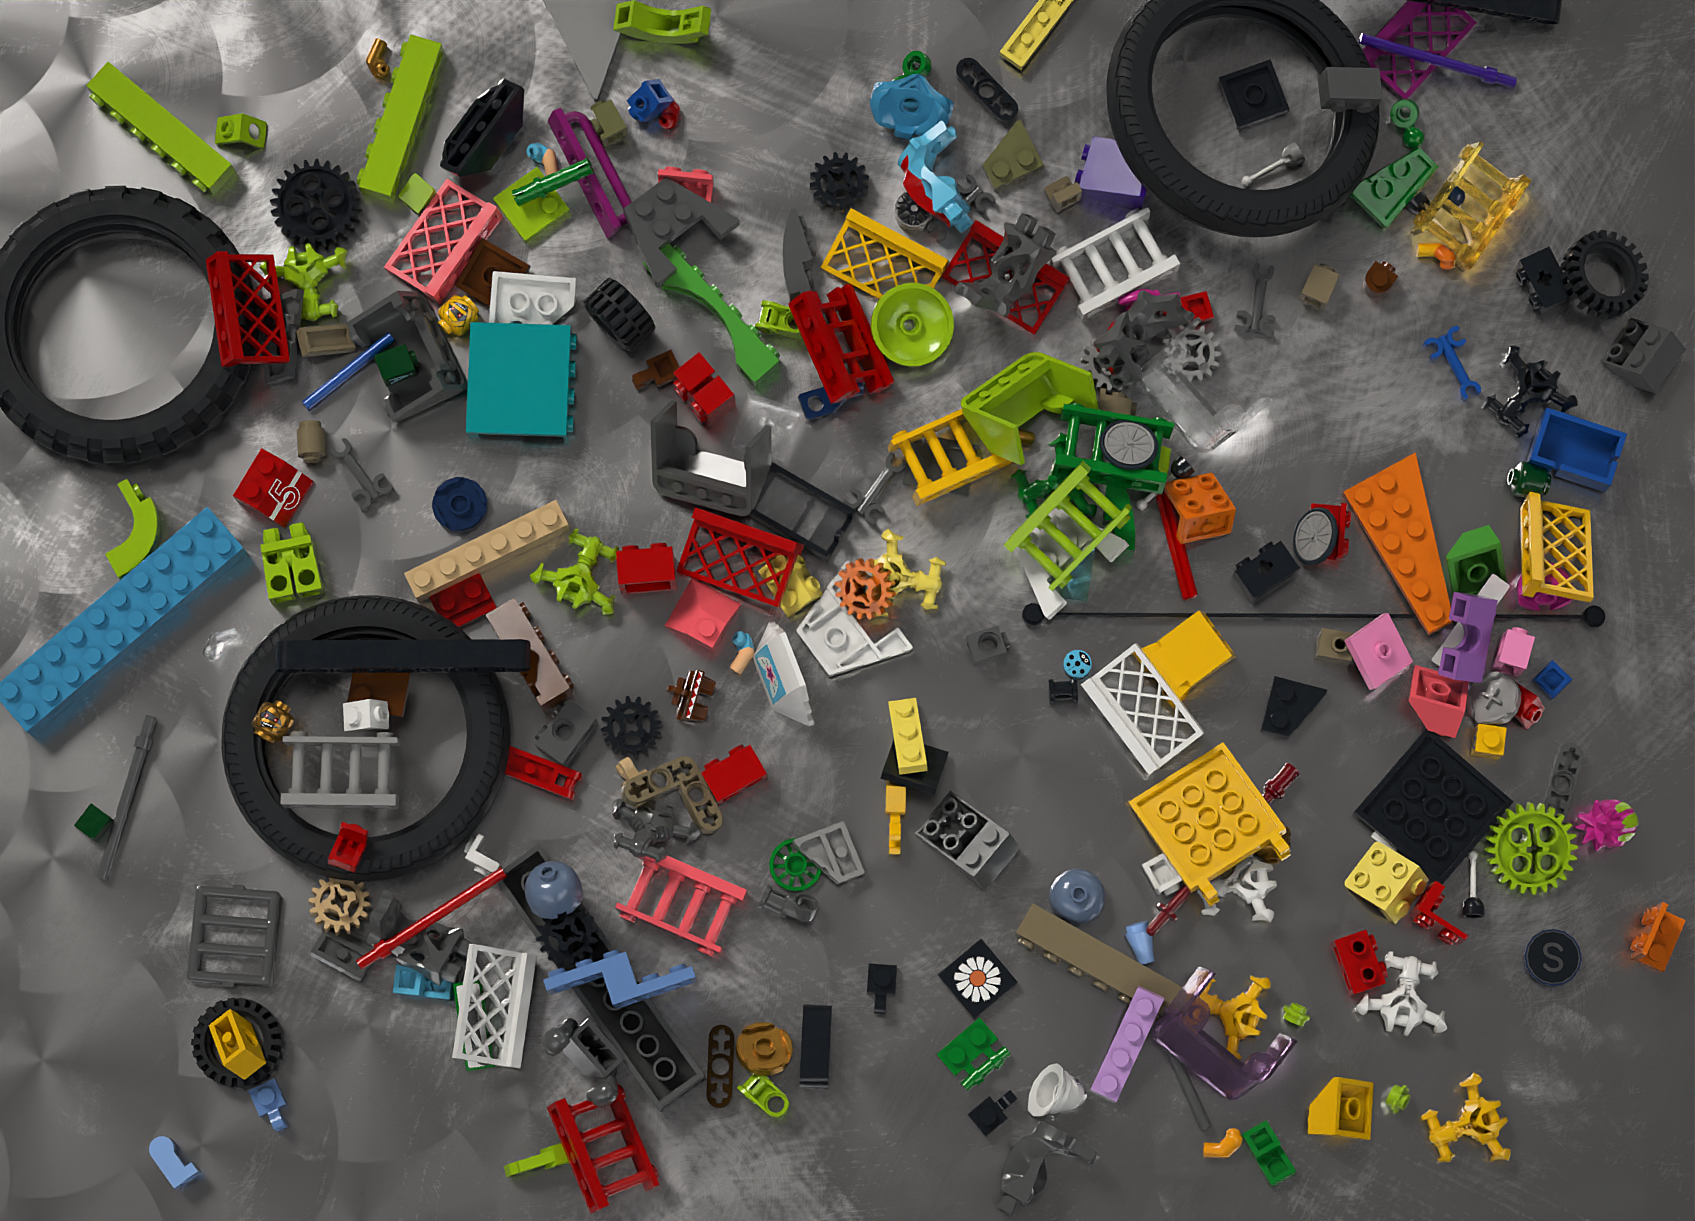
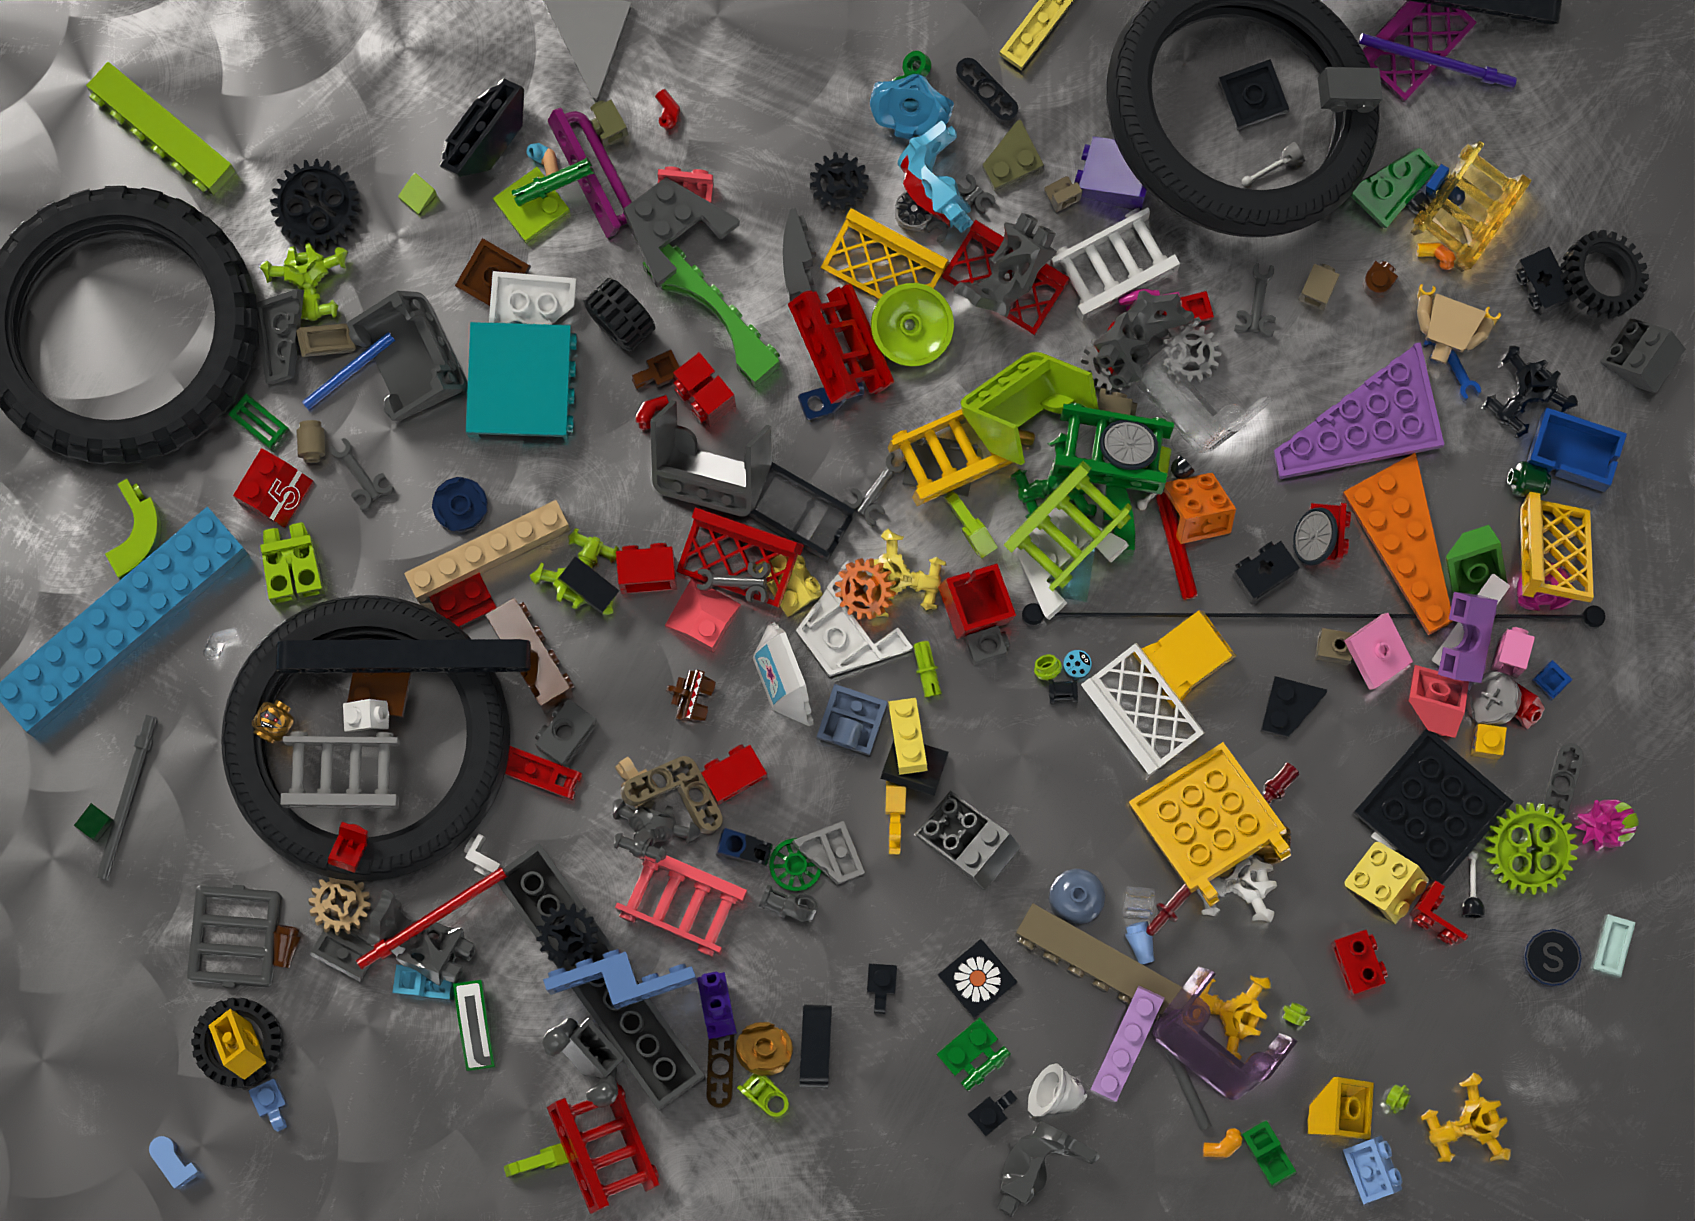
(226, 306): red fence -> none
(236, 129): lime bracket -> none
(276, 437): none -> green tile
(285, 944): none -> reddish brown cone
(375, 60): pearl gold arm -> none
(397, 364): dark green brick -> none
(401, 118): lime brick -> none
(455, 263): coral fence -> none
(457, 315): yellow head -> none
(515, 1014): white fence -> none
(553, 889): sand blue cylinder -> none
(588, 584): none -> black tile
(621, 719): black gear -> none
(648, 410): none -> red arm
(649, 101): blue brick -> none
(661, 25): lime arch -> none
(716, 1004): none -> dark purple hips
(743, 847): none -> leg
(745, 651): arm -> none
(755, 582): none -> dark grey bar
(762, 412): clear plate -> none
(778, 322): lime piece -> none
(852, 719): none -> sand blue plate
(927, 669): none -> lime axle
(973, 528): none -> lime piece
(978, 603): none -> red piece
(1047, 667): none -> lime plate
(1138, 903): none -> clear brick
(1162, 875): white bracket -> none
(1373, 1169): none -> light blue bracket
(1377, 421): none -> medium lavender wing
(1403, 1004): white piece -> none
(1413, 136): green plate -> none
(1437, 181): none -> blue tile
(1451, 324): none -> tan torso
(1613, 945): none -> light aqua tile
(1657, 938): orange bracket -> none

